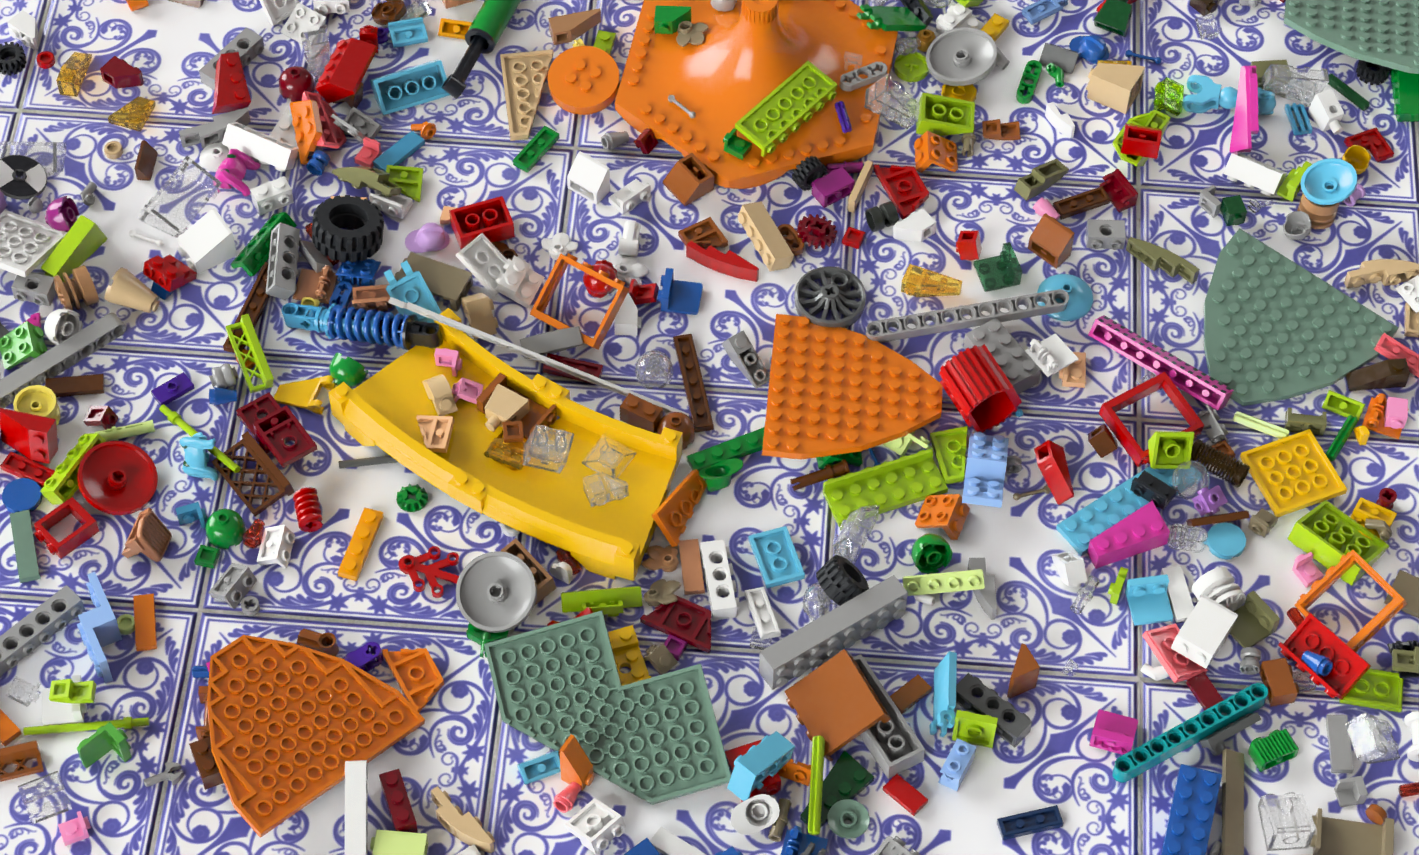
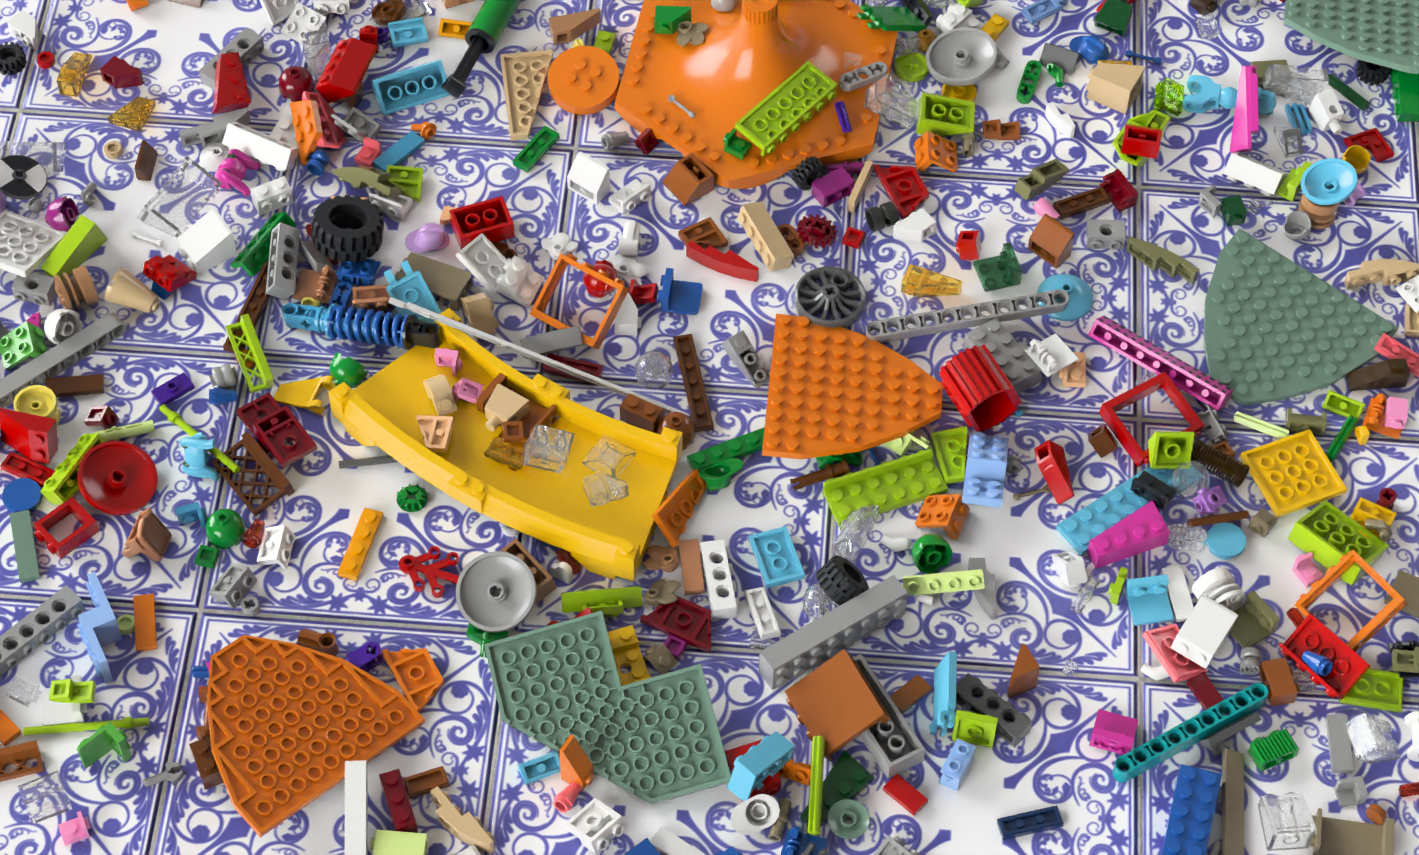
(308, 509): red piece -> none
(426, 781): none -> dark orange tile
(896, 544): none -> white arm
(1289, 140): none -> clear slope

